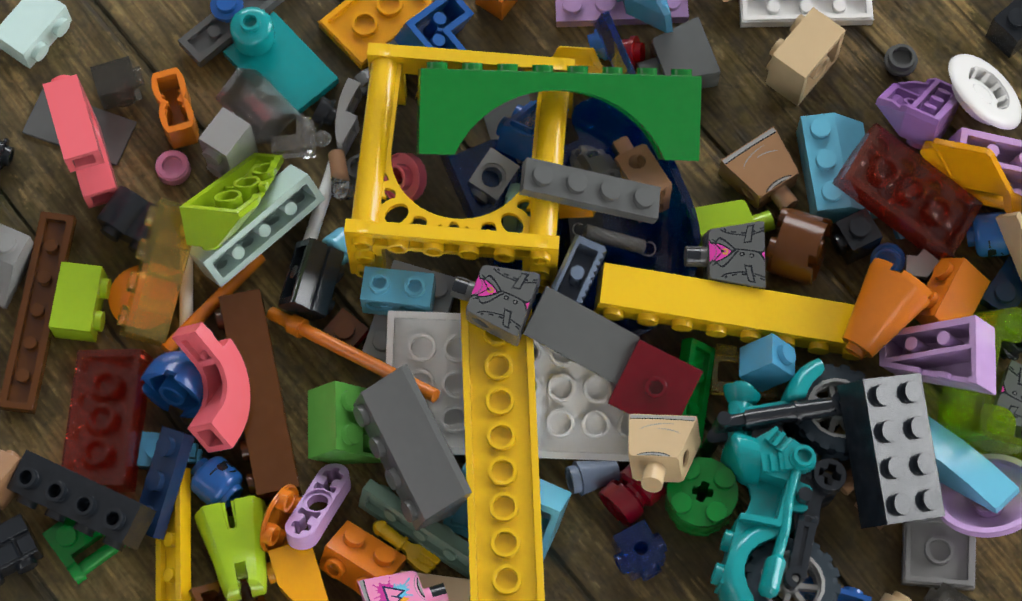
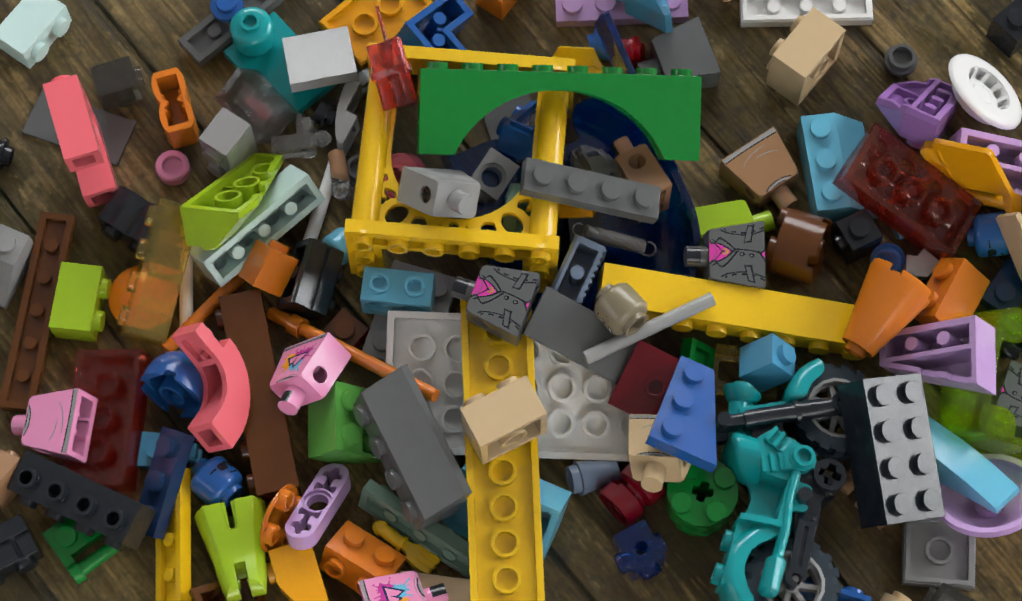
(58, 424): none -> bright pink torso
(269, 267): none -> orange brick
(308, 371): none -> bright pink torso
(319, 59): none -> tile
(391, 71): none -> clear red piece
(451, 191): none -> light grey torso
(503, 418): none -> tan brick
(621, 309): none -> dark tan head
(650, 327): none -> light grey bar
(687, 416): none -> blue wing

